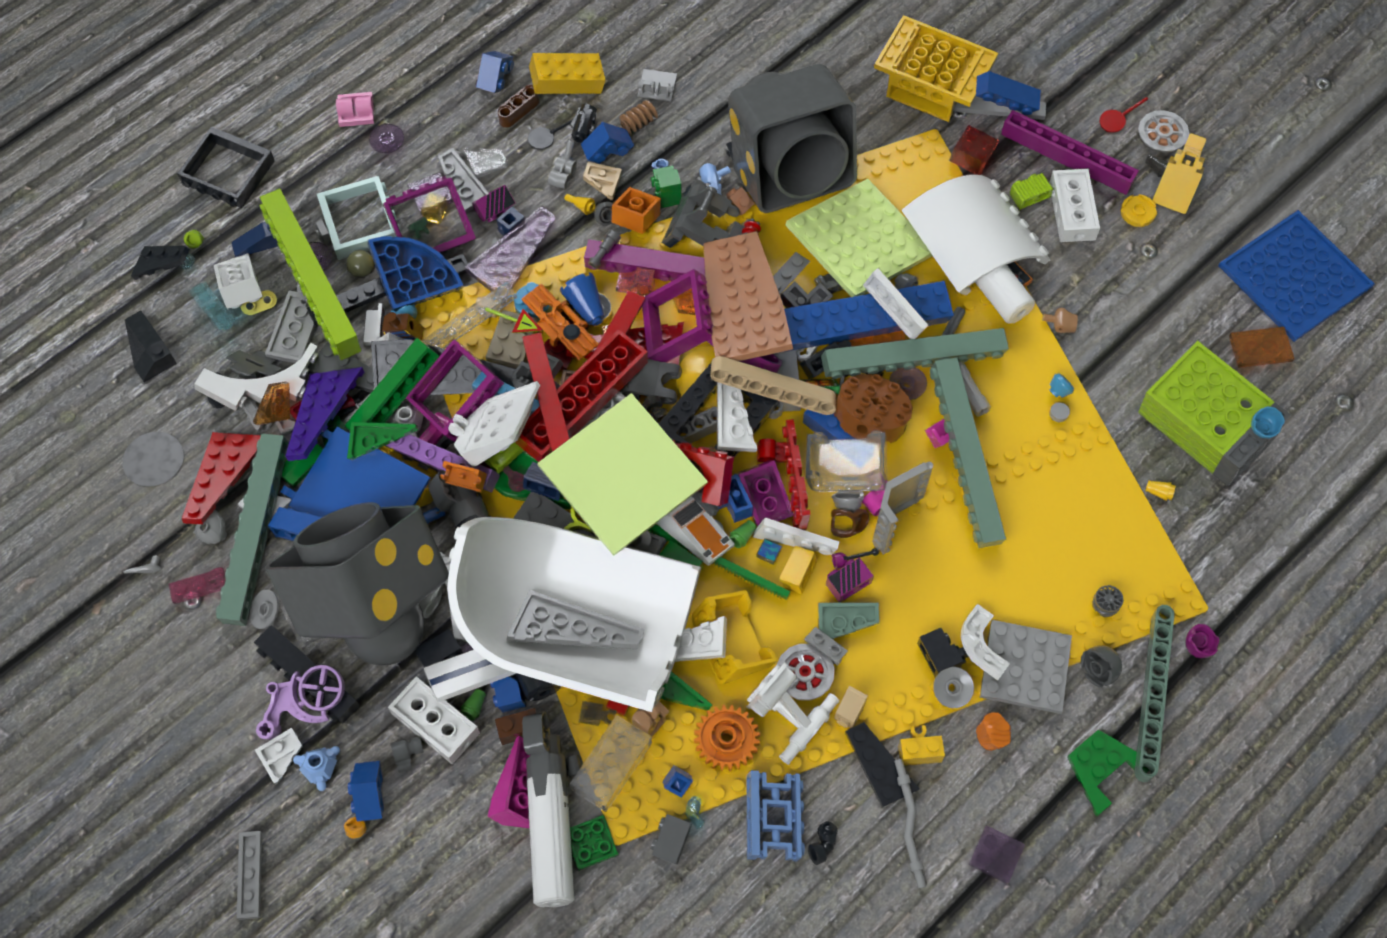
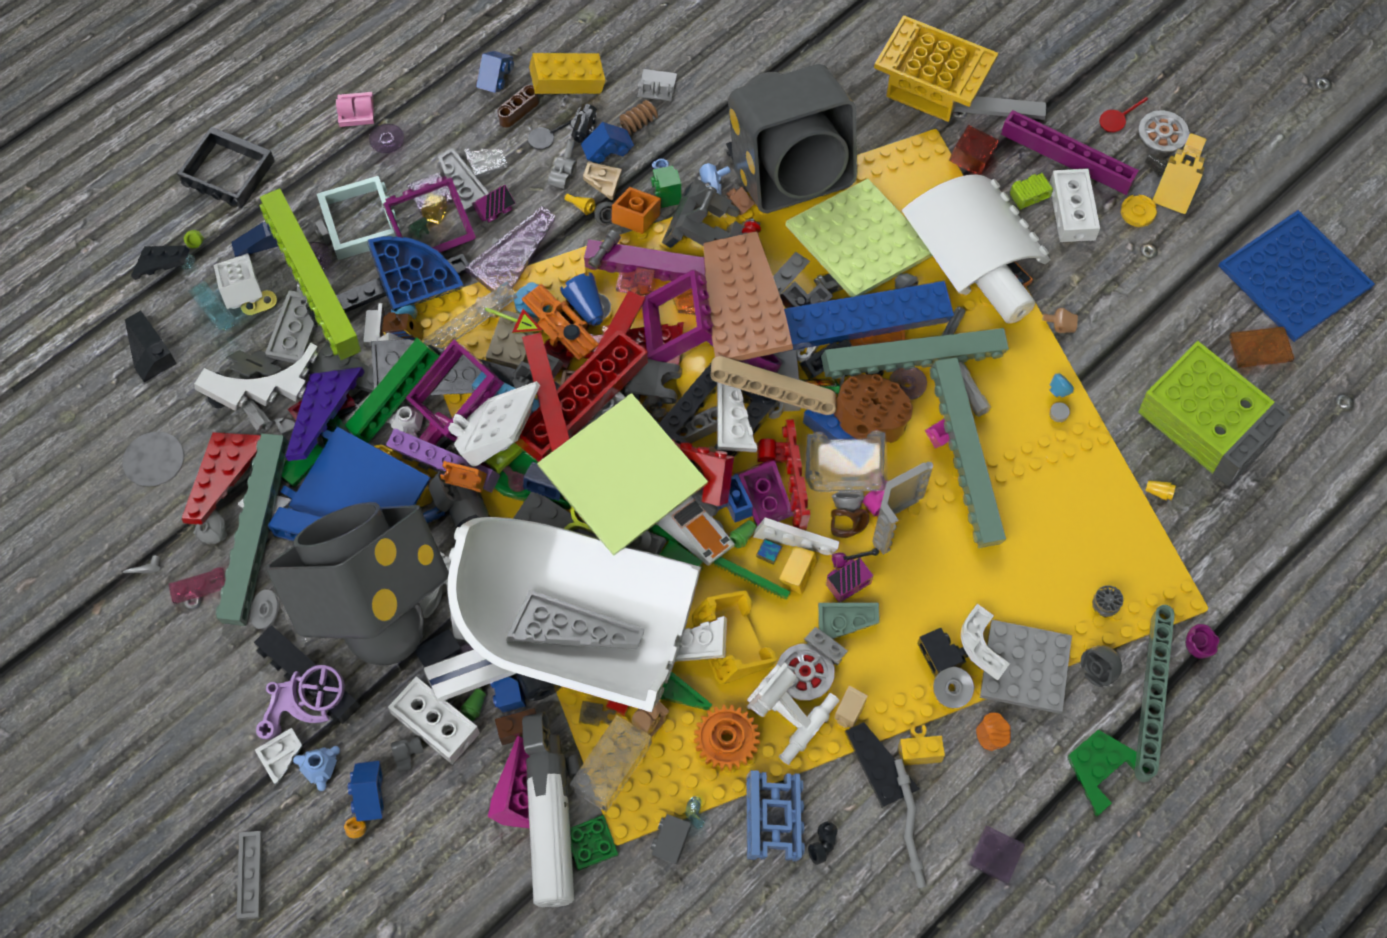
(274, 404): clear orange wing -> none
(360, 263): olive hair -> none
(371, 436): green wing -> none
(509, 220): dark blue brick -> none
(677, 781): blue slope -> none
(895, 304): white tile -> none
(1008, 93): blue brick -> none
(1267, 422): dark azure hair -> none

